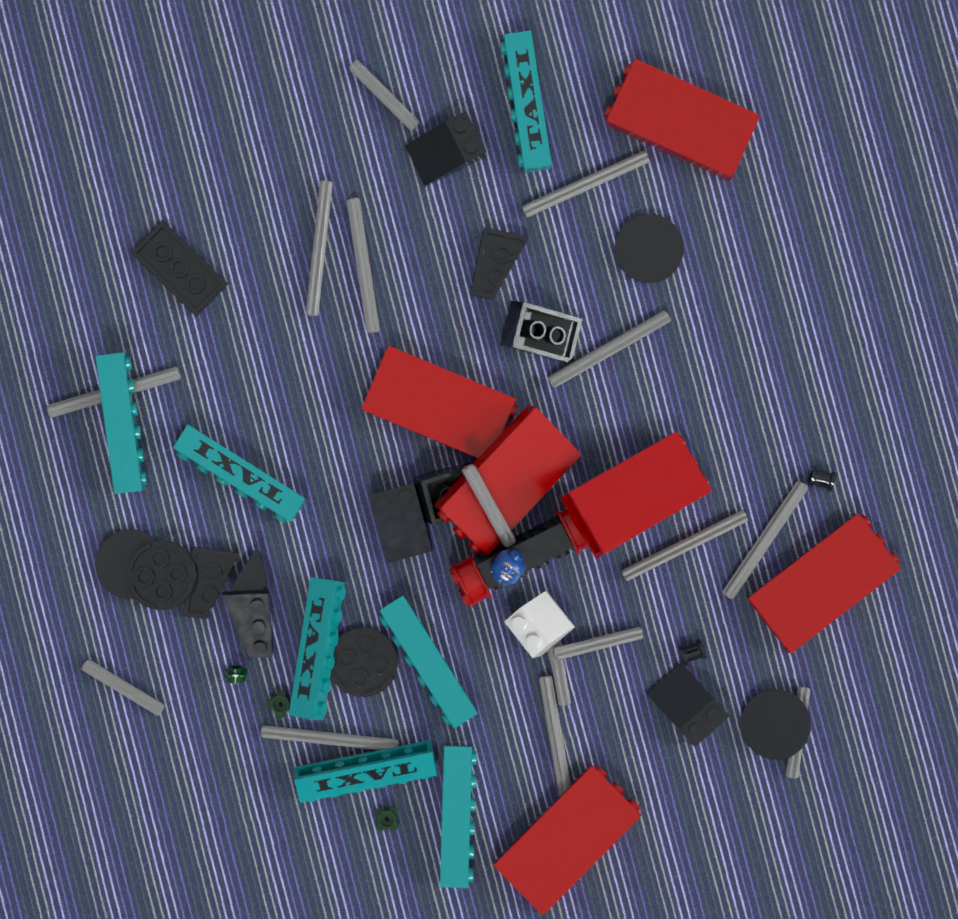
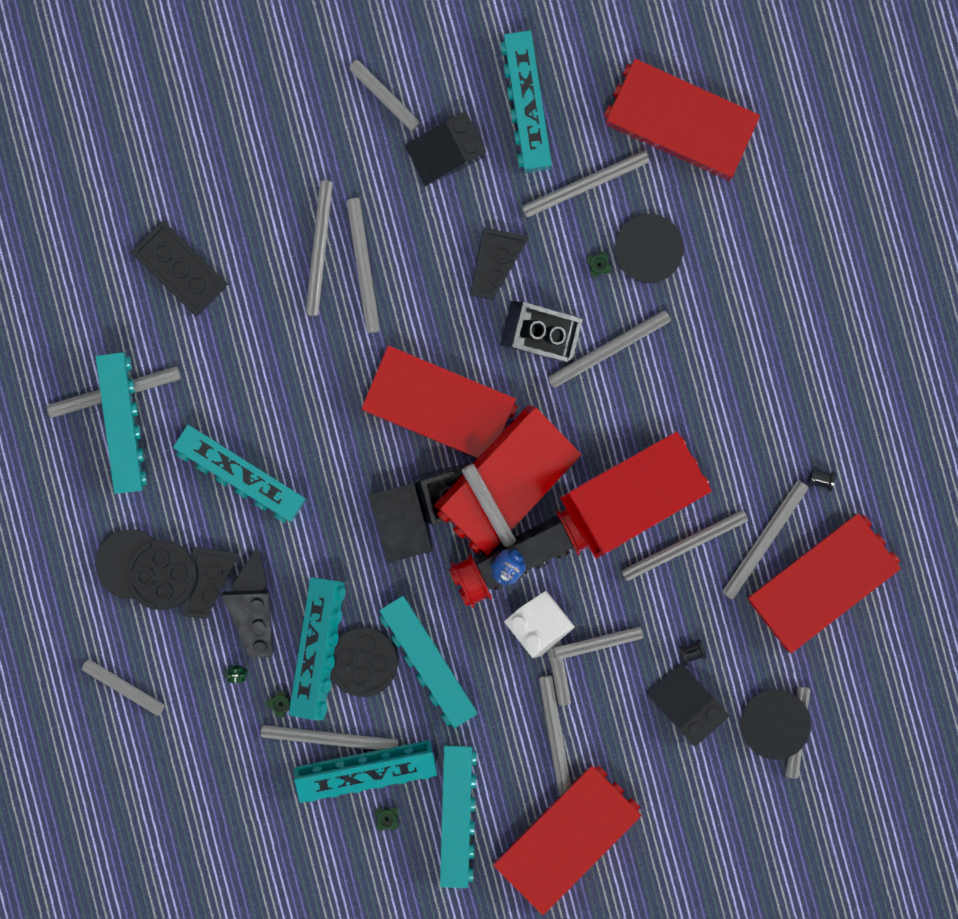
(594, 260): none -> dark green plate

